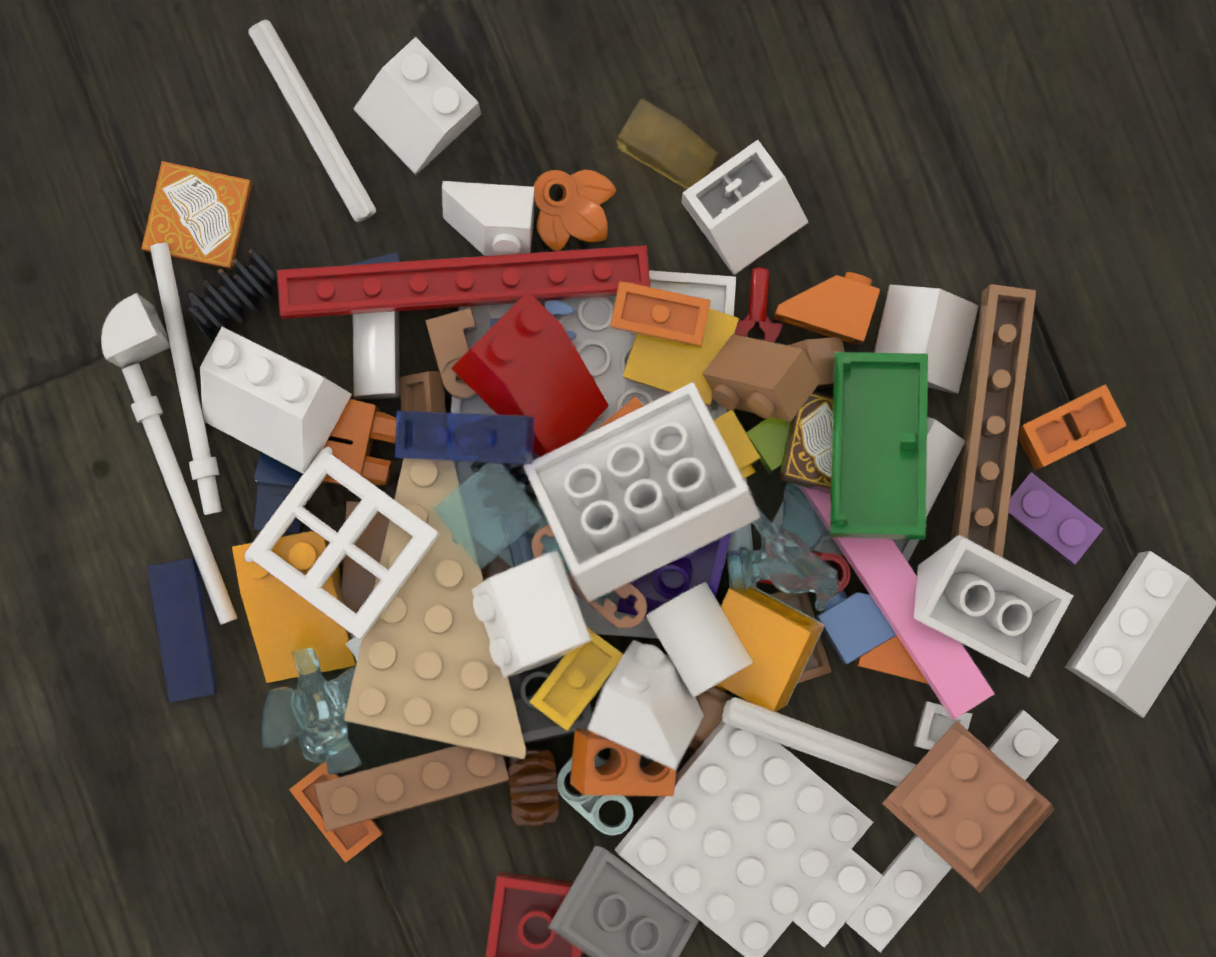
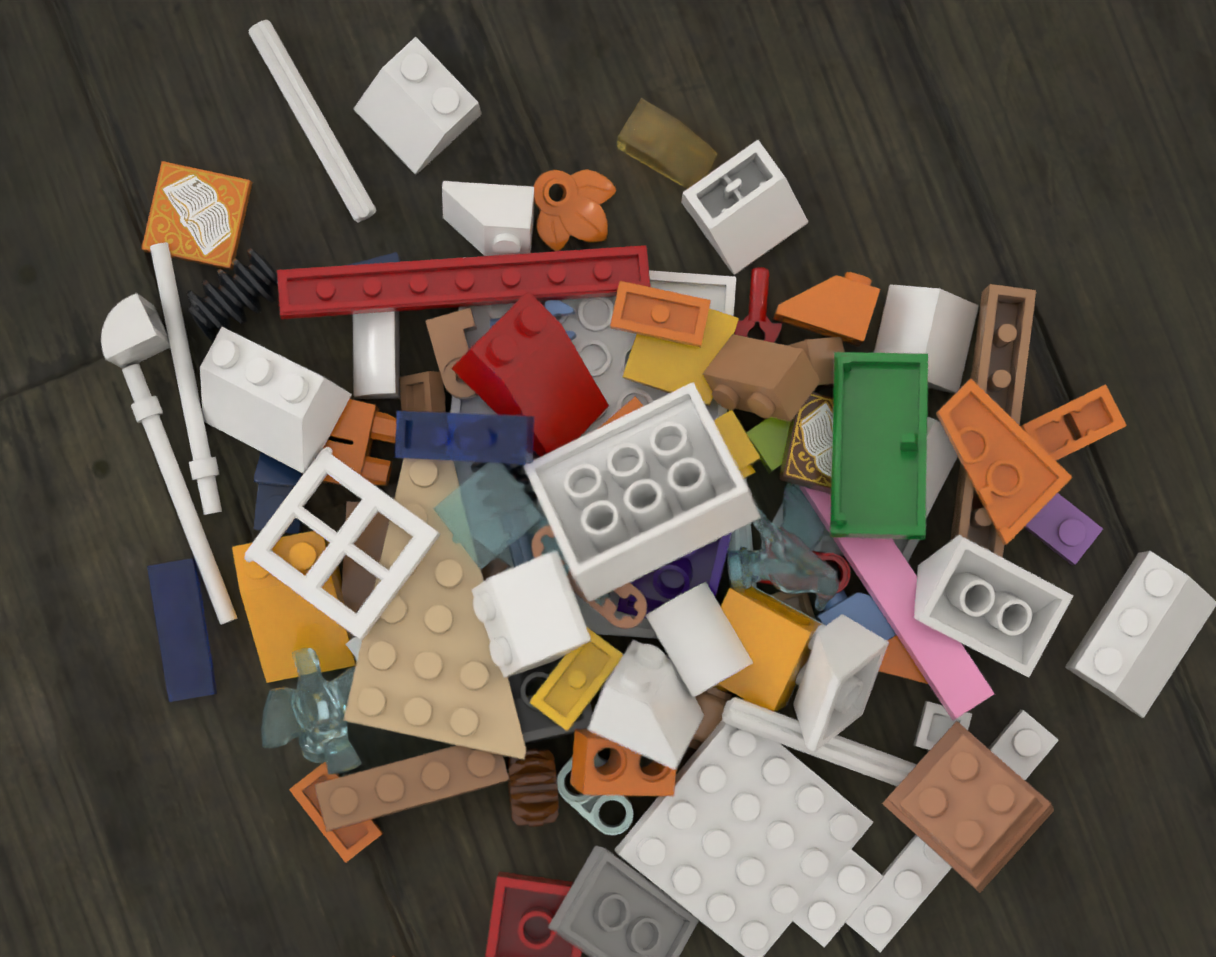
(836, 679): none -> white slope
(1000, 459): none -> orange wing

